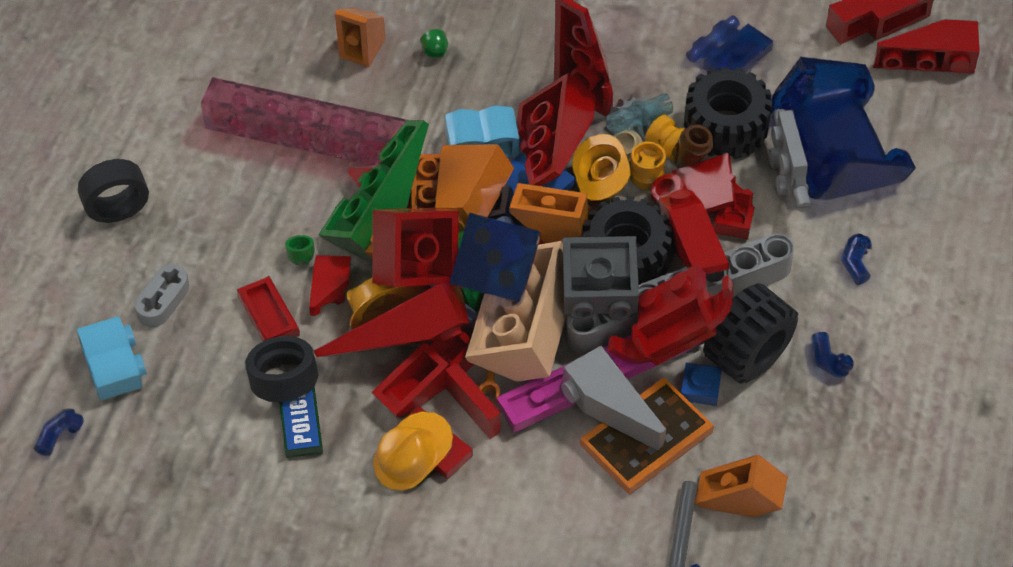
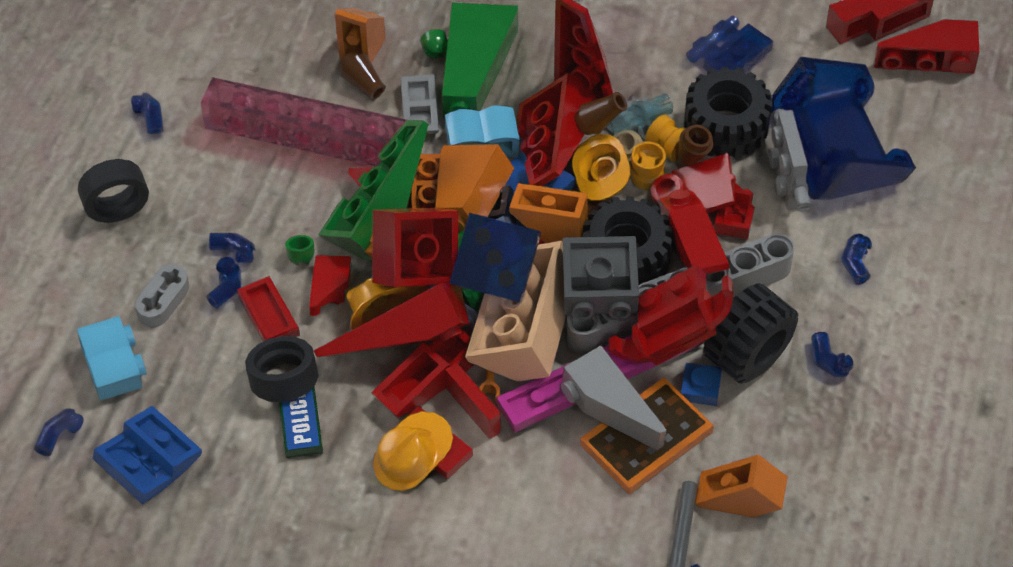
(147, 454): none -> blue slope
(152, 109): none -> clear blue arm
(229, 282): none -> clear blue arm
(233, 242): none -> clear blue arm
(360, 73): none -> reddish brown cone
(420, 100): none -> light grey slope
(475, 52): none -> green slope
(599, 113): none -> reddish brown cone

